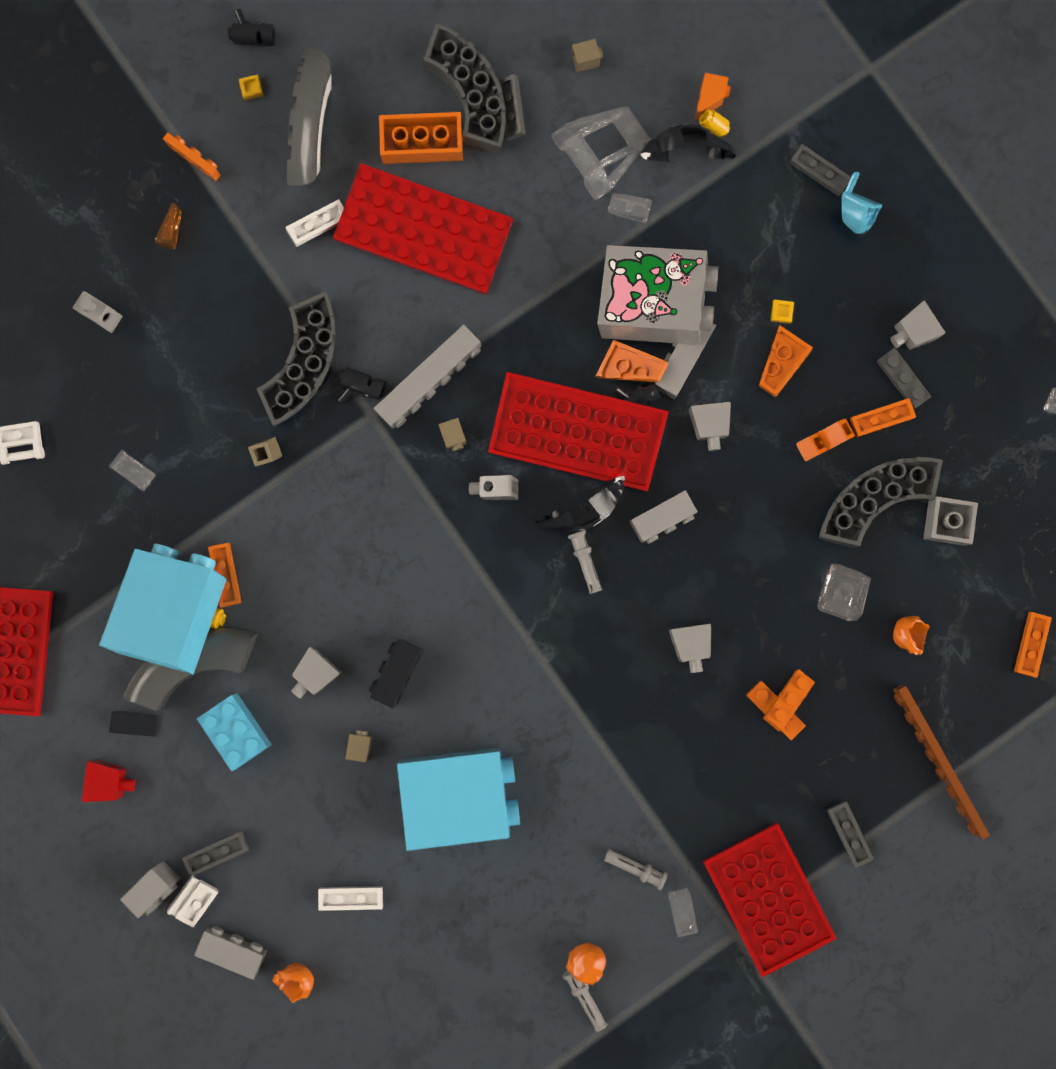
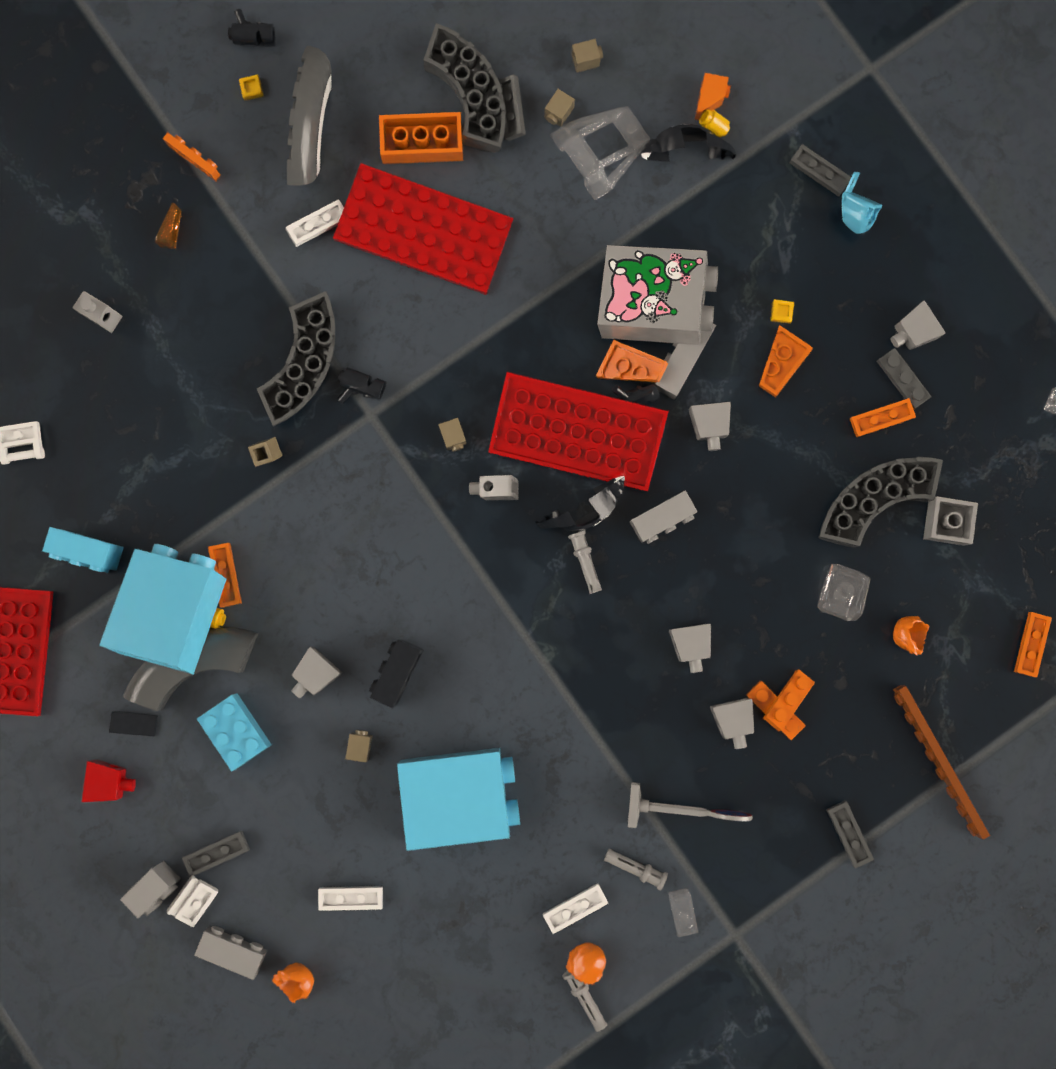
(82, 550): none -> medium azure brick
(132, 470): clear slope -> none
(428, 376): light grey brick -> none
(559, 108): none -> dark tan brick
(575, 908): none -> white plate
(630, 207): clear slope -> none
(640, 805): none -> light grey piece
(735, 720): none -> light grey torso
(769, 899): red plate -> none
(825, 439): orange brick -> none

